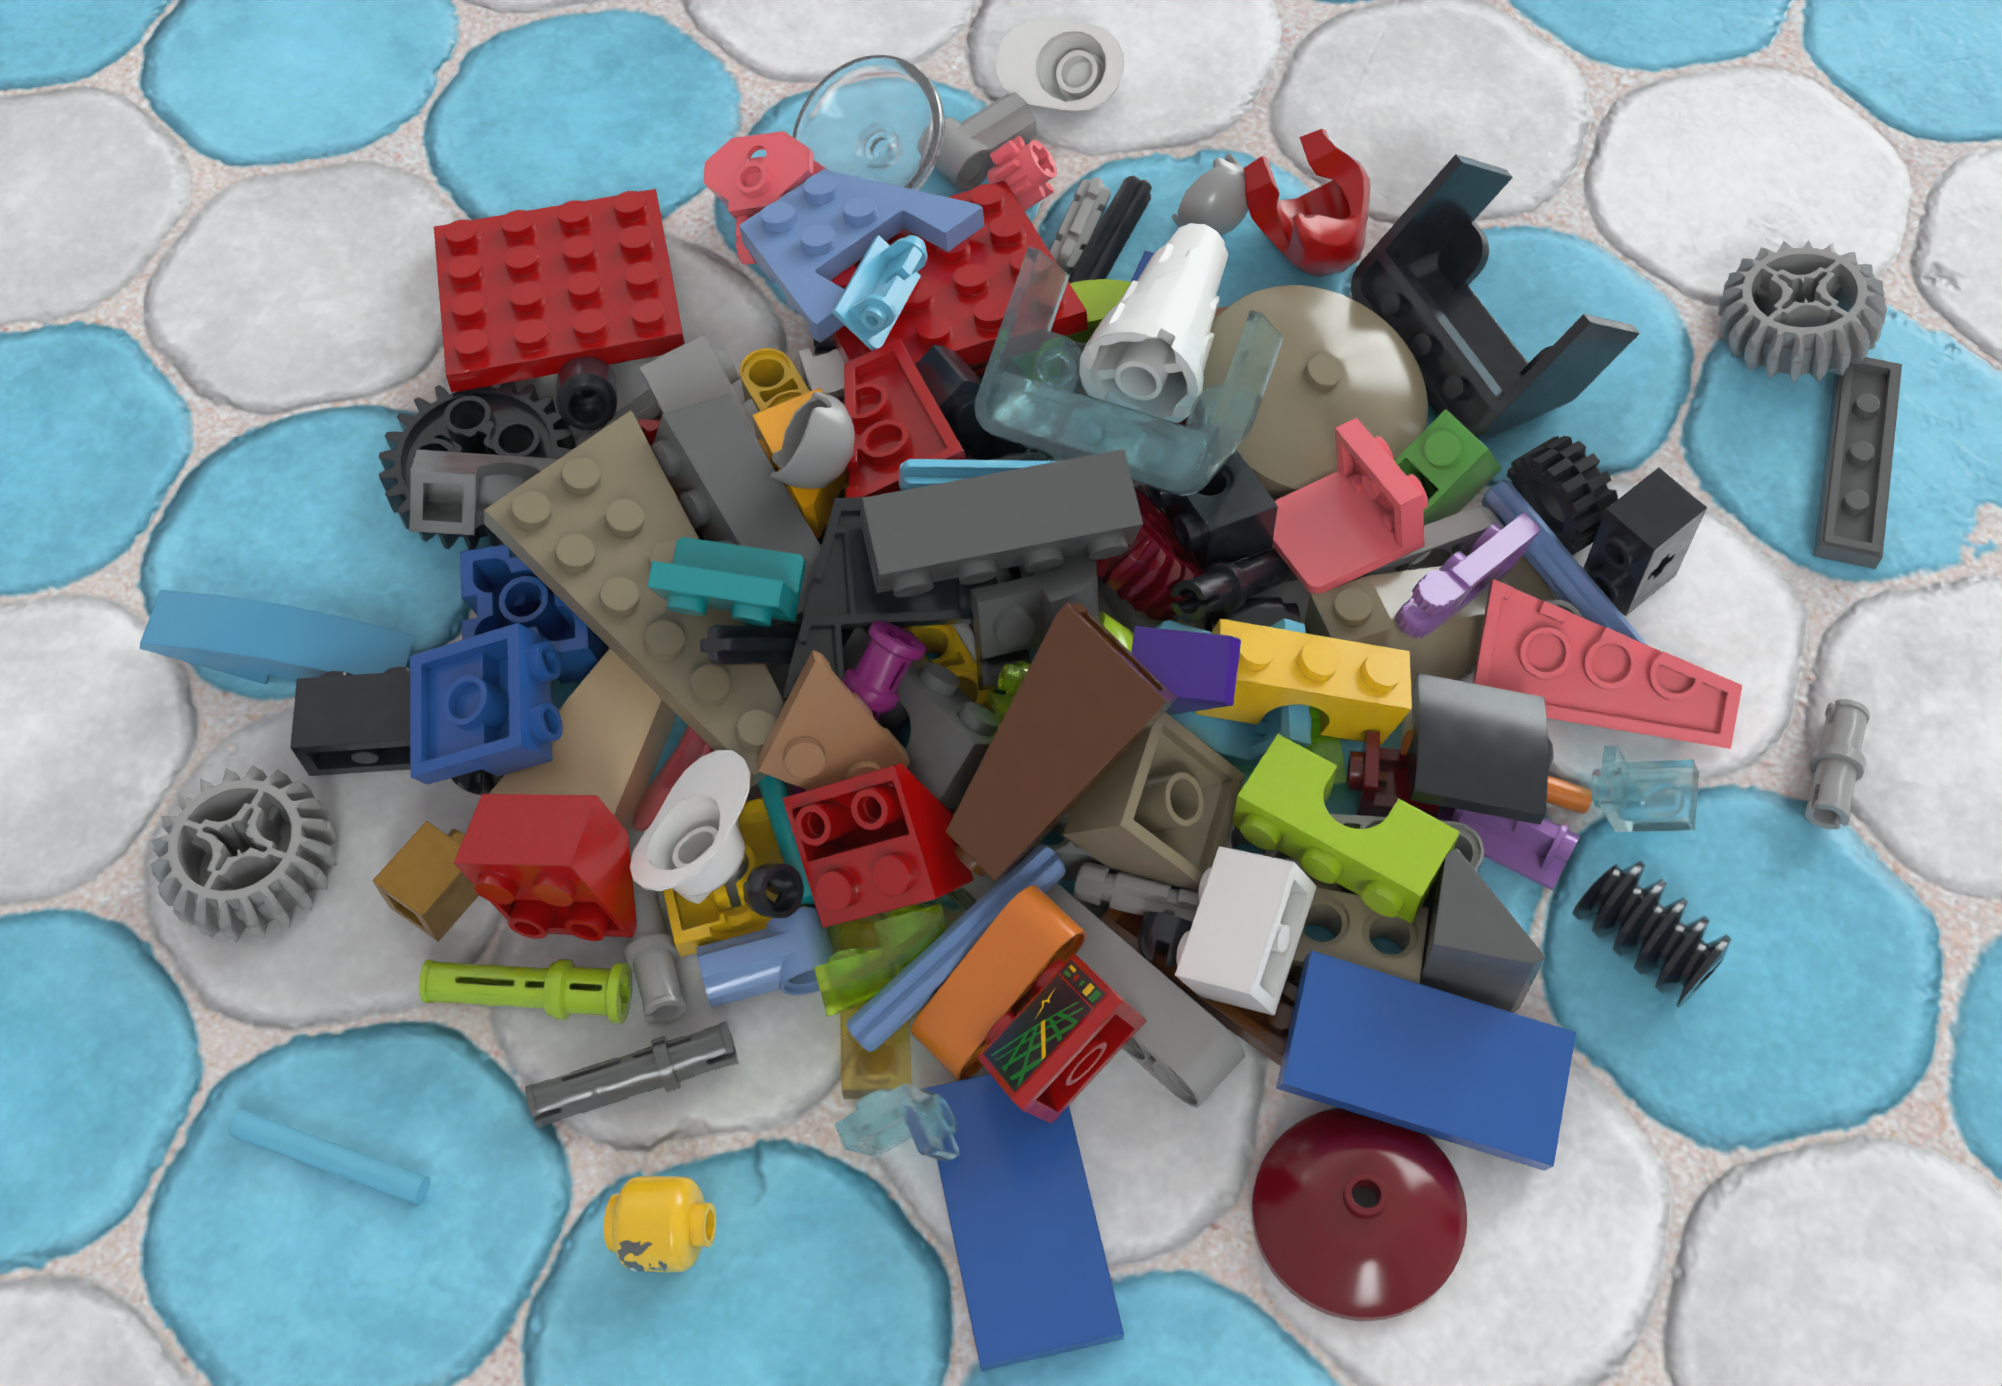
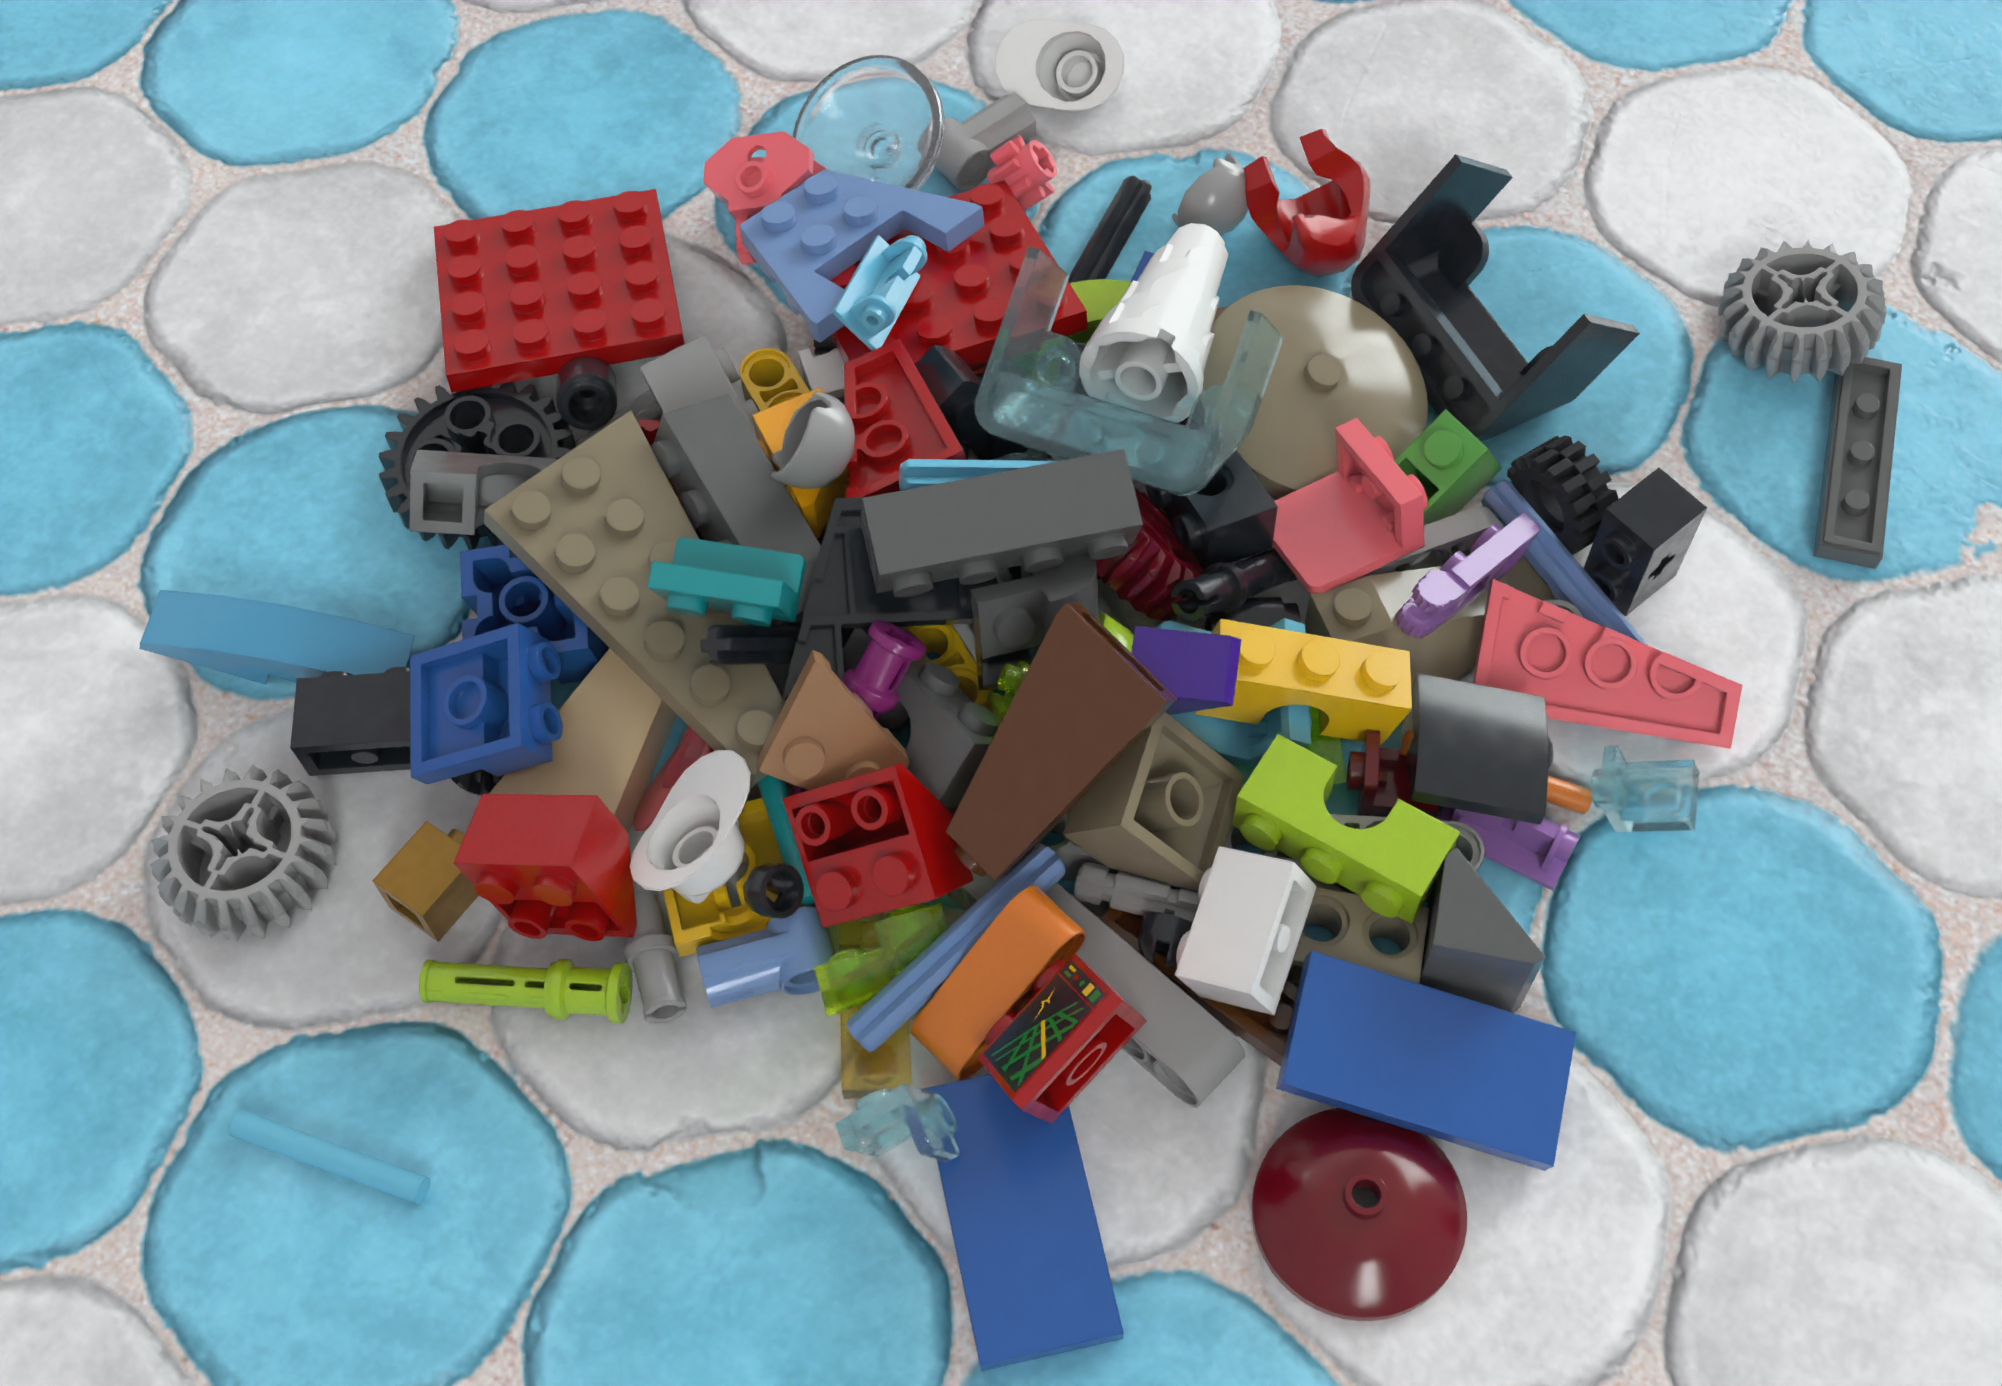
(619, 1078): dark grey pin -> none
(659, 1224): yellow head -> none
(1080, 222): light grey axle -> none
(1653, 929): black piece -> none
(1837, 764): light grey pin -> none

